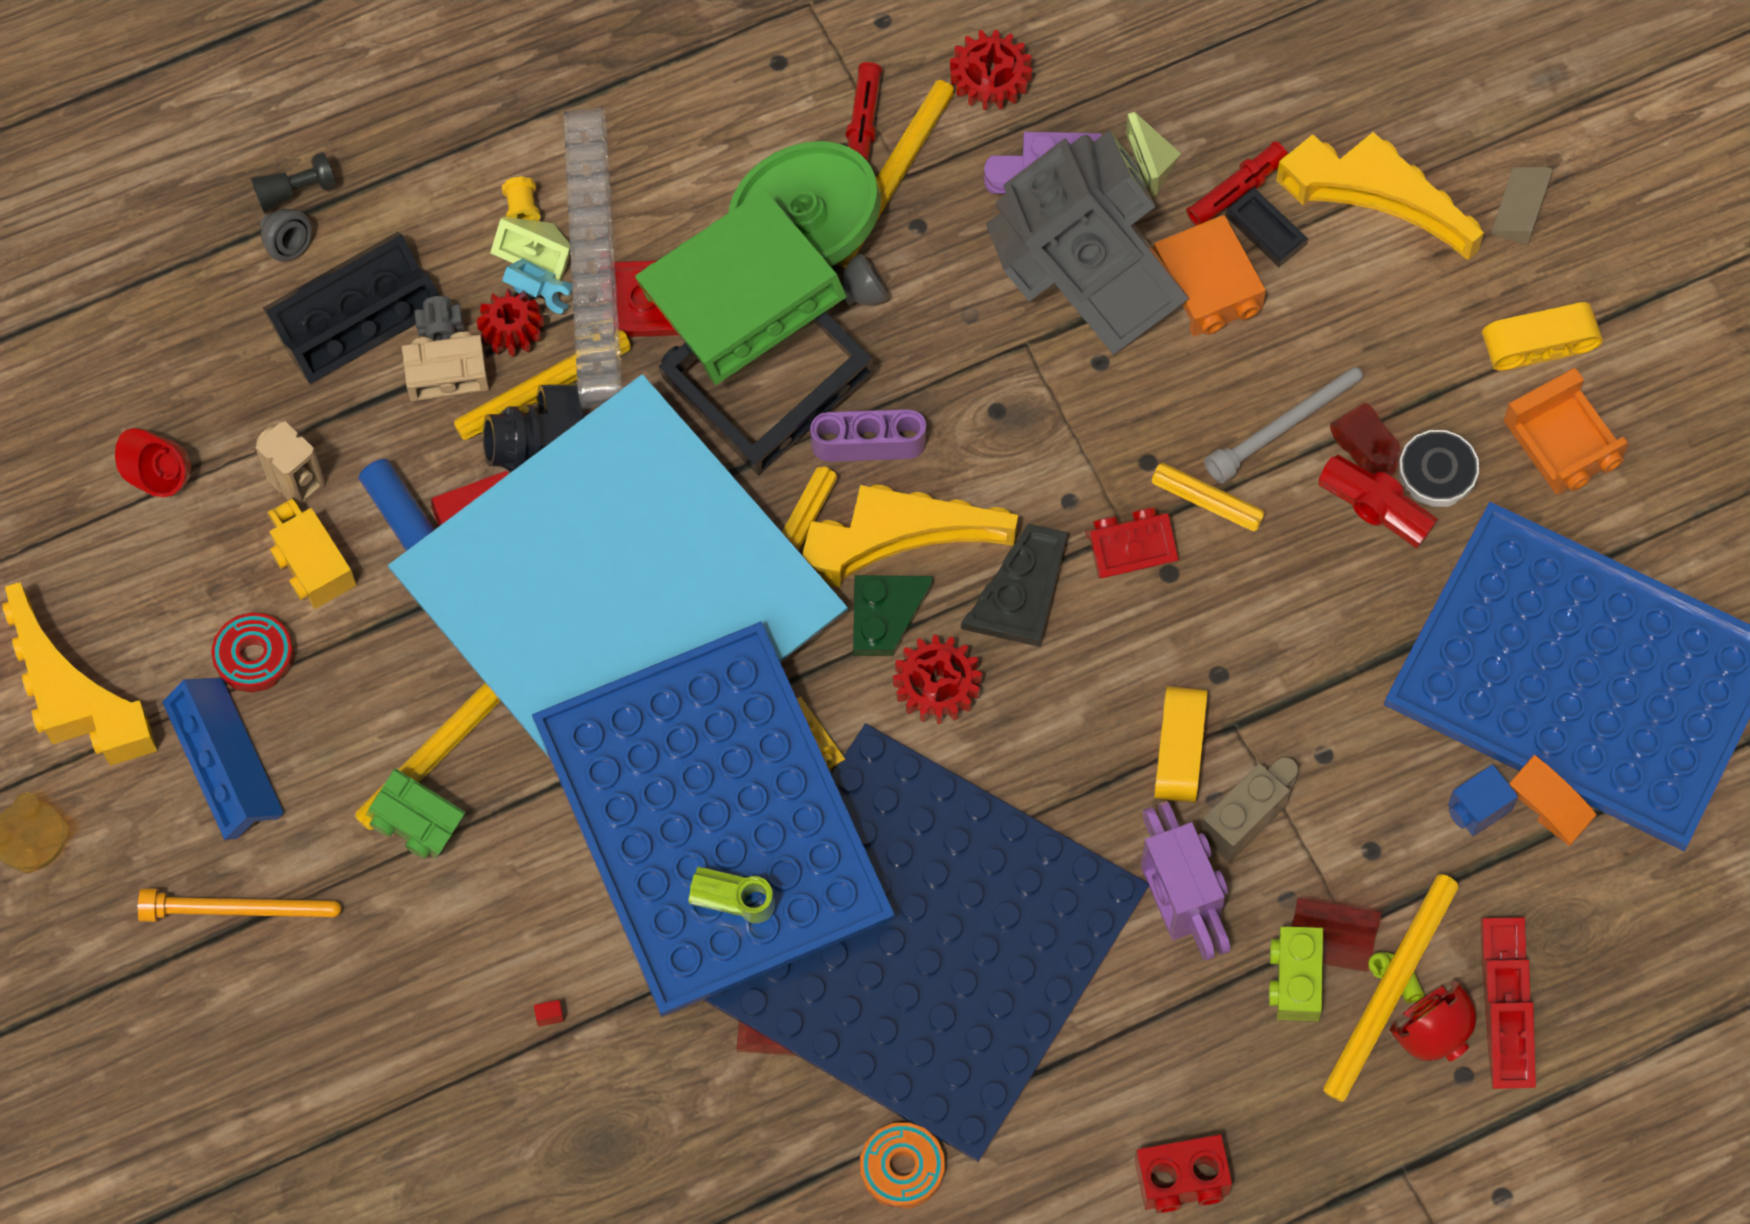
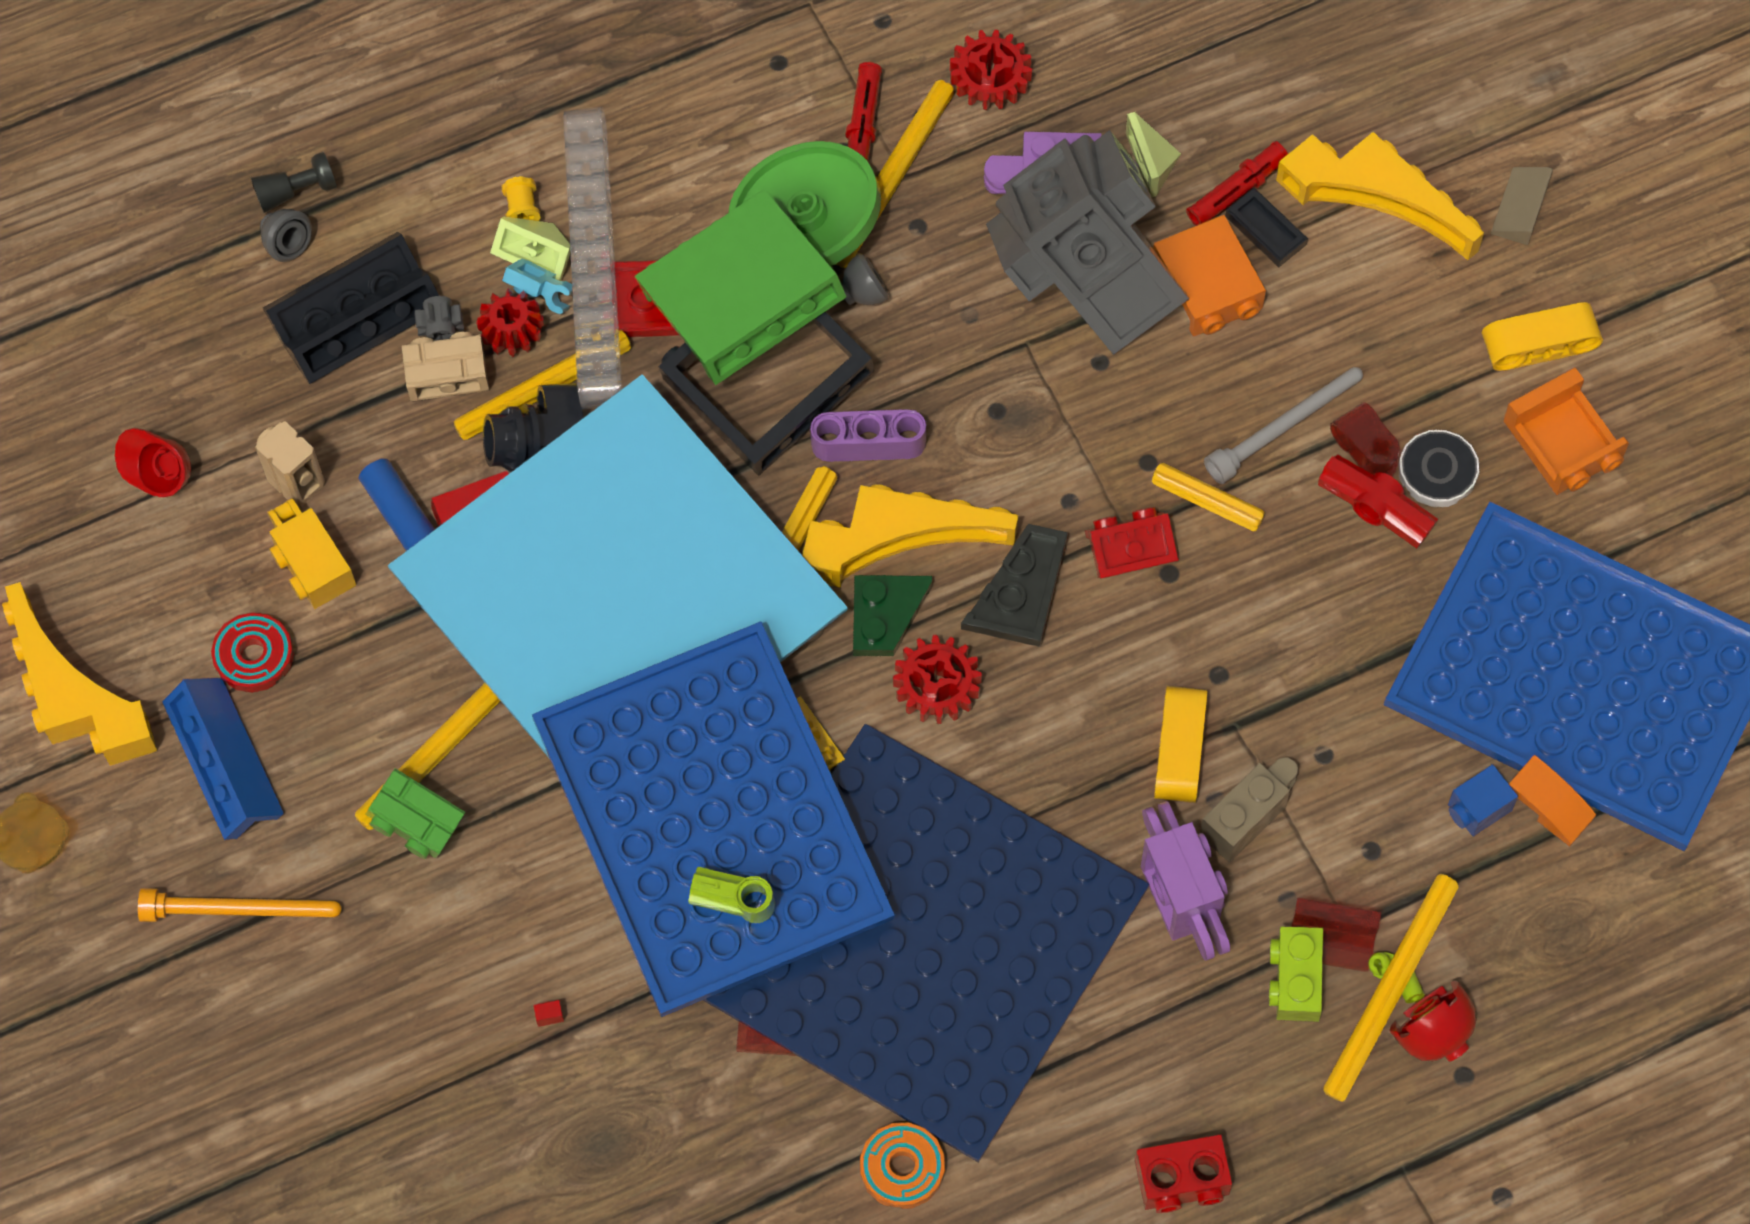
(1508, 1003): red slope -> none

